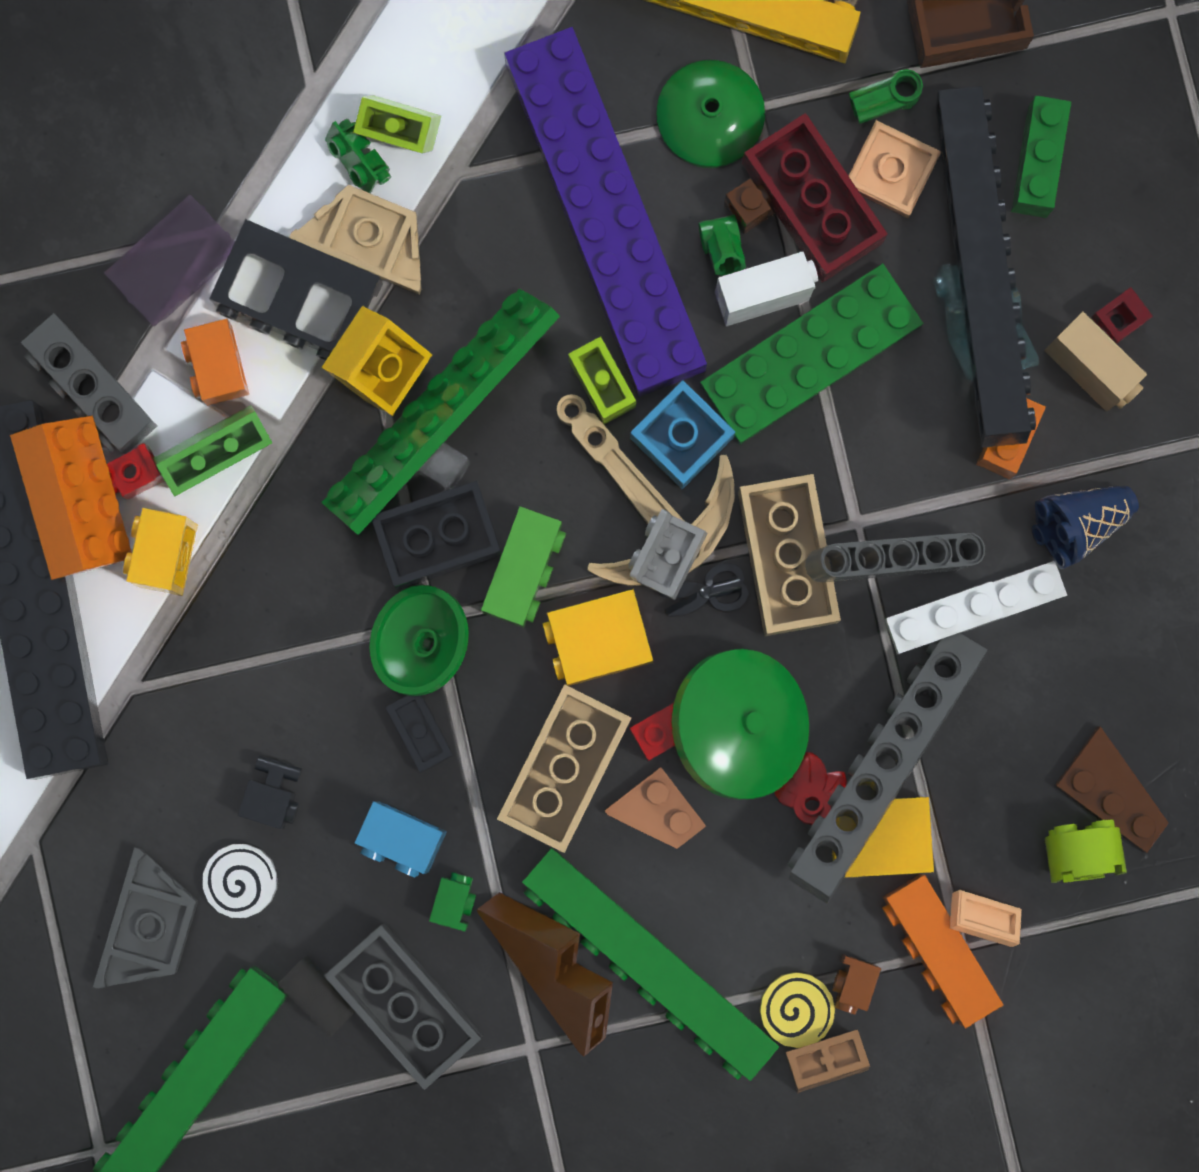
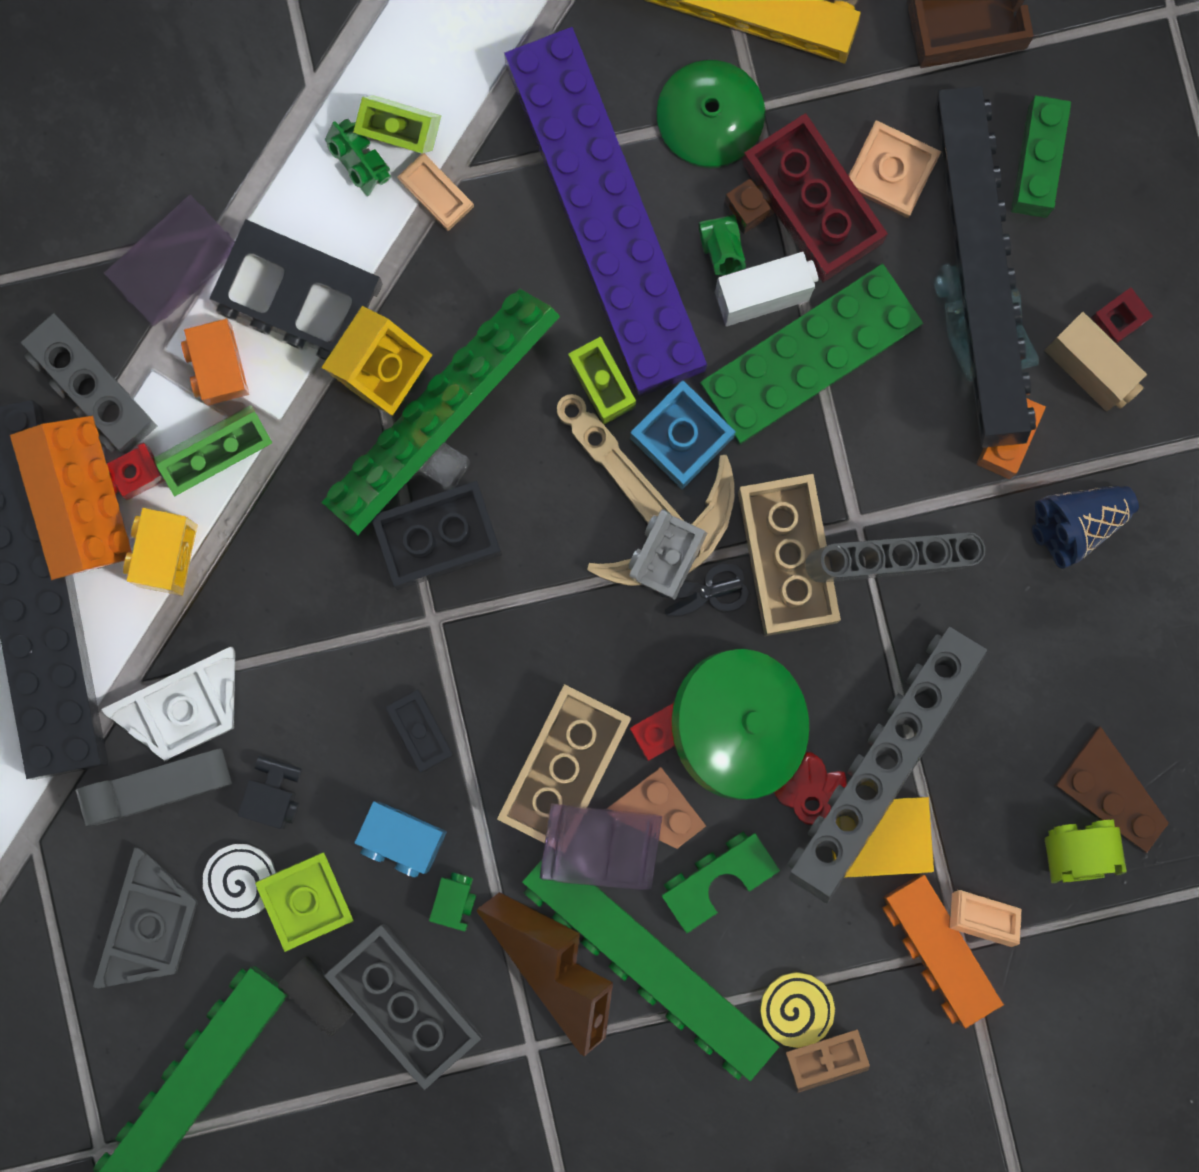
(153, 788): none -> dark grey beam
(181, 708): none -> white wing
(304, 901): none -> lime plate
(367, 235): tan wing -> none
(404, 636): green dish -> none
(435, 191): none -> light nougat tile
(523, 567): bright green brick -> none
(598, 638): yellow brick -> none
(600, 847): none -> clear purple piece
(689, 896): none -> green arch
(855, 984): dark orange brick -> none
(883, 98): green piece -> none
(975, 607): white bracket -> none

